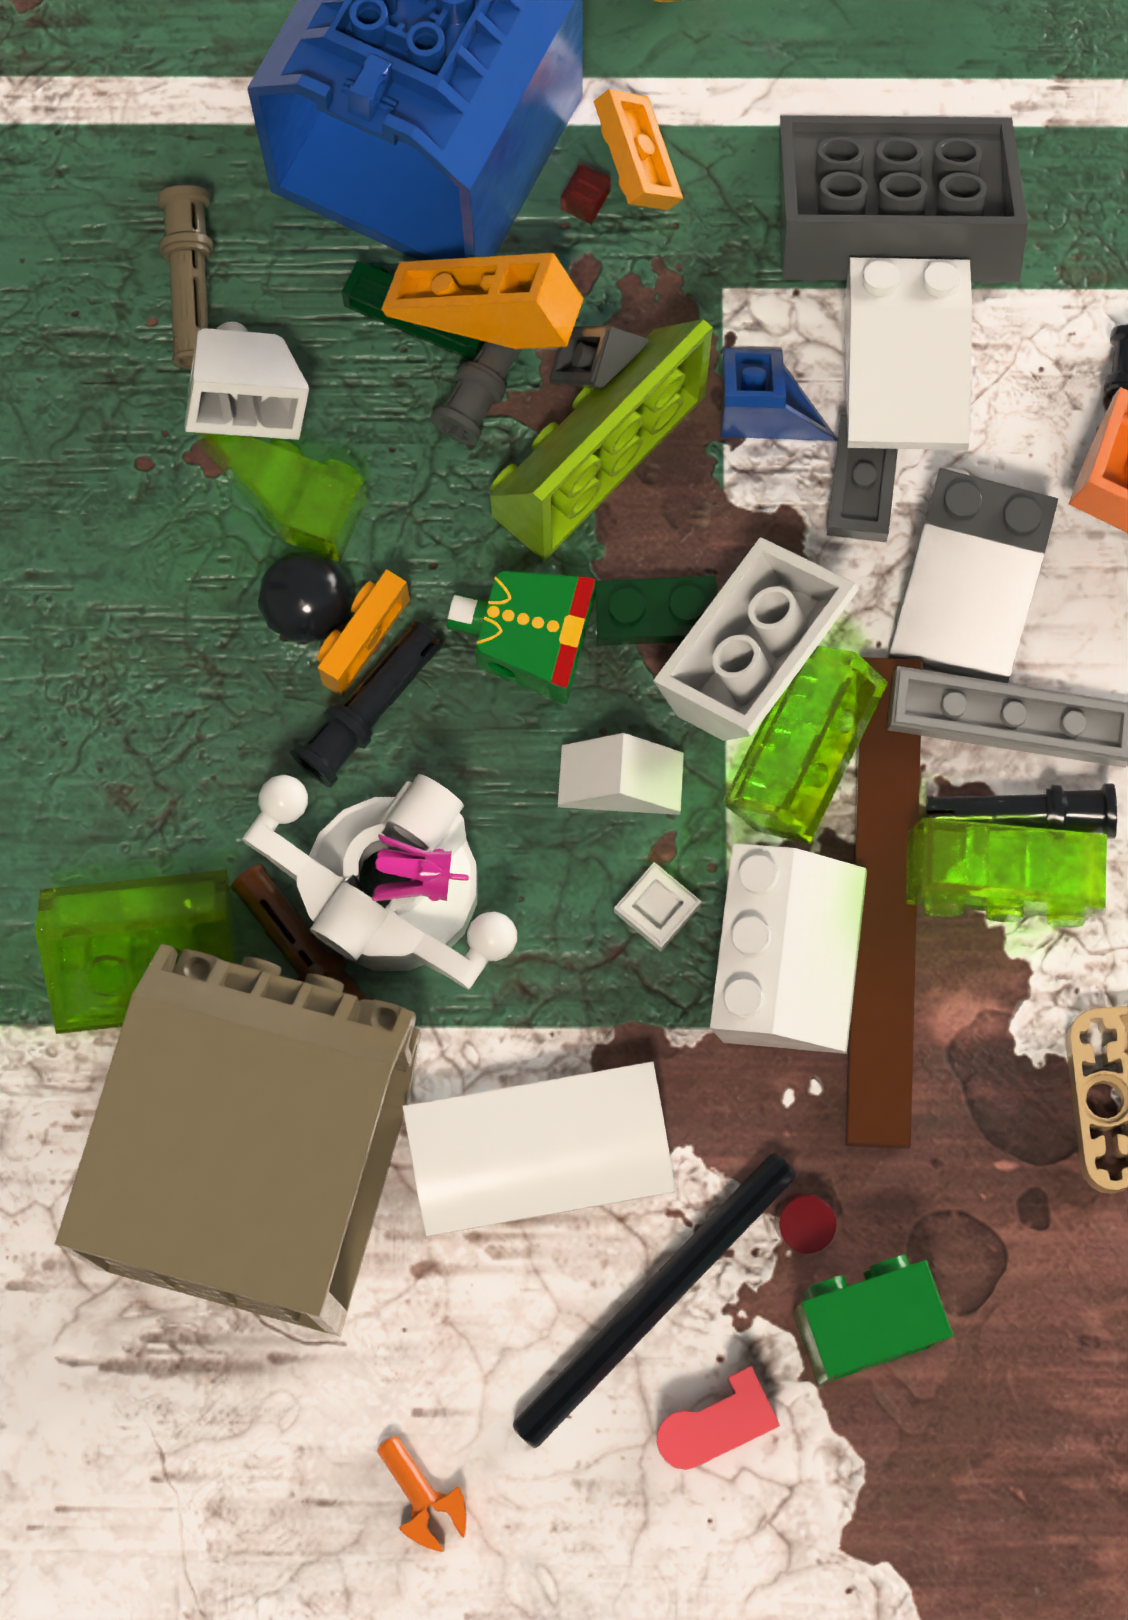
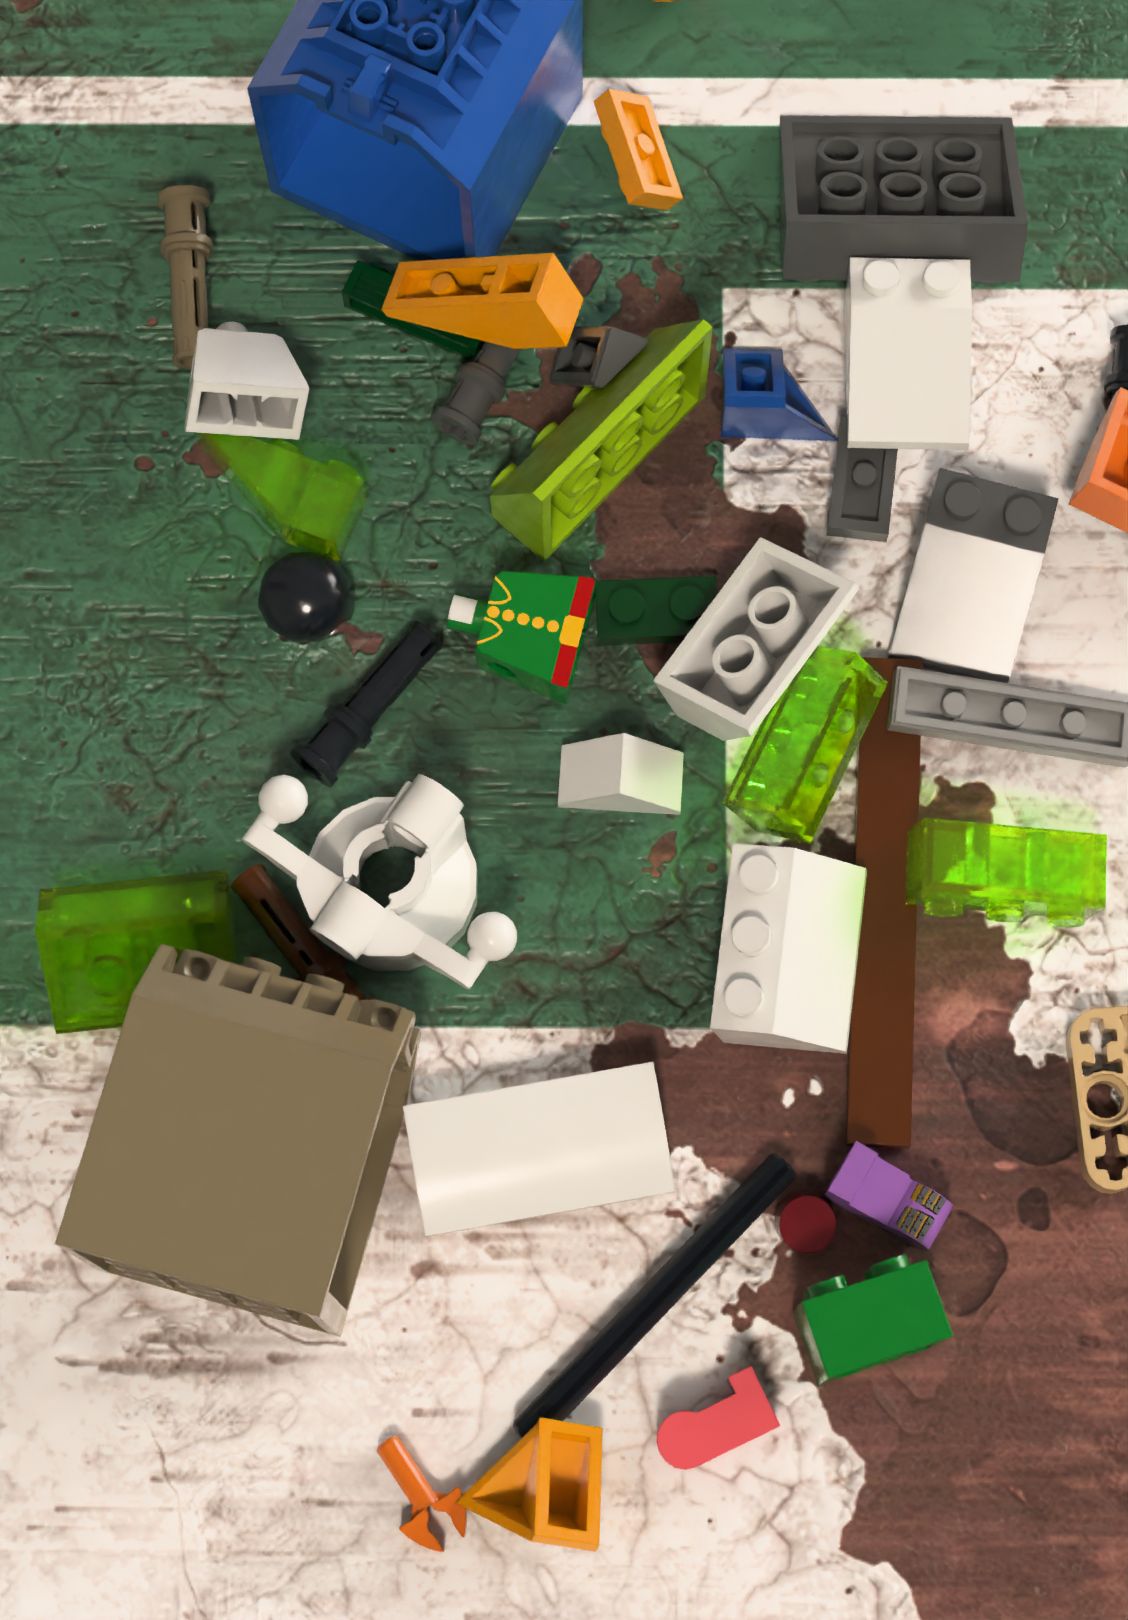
(374, 614): light orange plate -> none
(428, 869): dark pink piece -> none
(546, 1486): none -> light orange slope
(585, 194): clear red piece -> none
(657, 906): white tile -> none
(887, 1198): none -> medium lavender leg
(1055, 809): black pin -> none

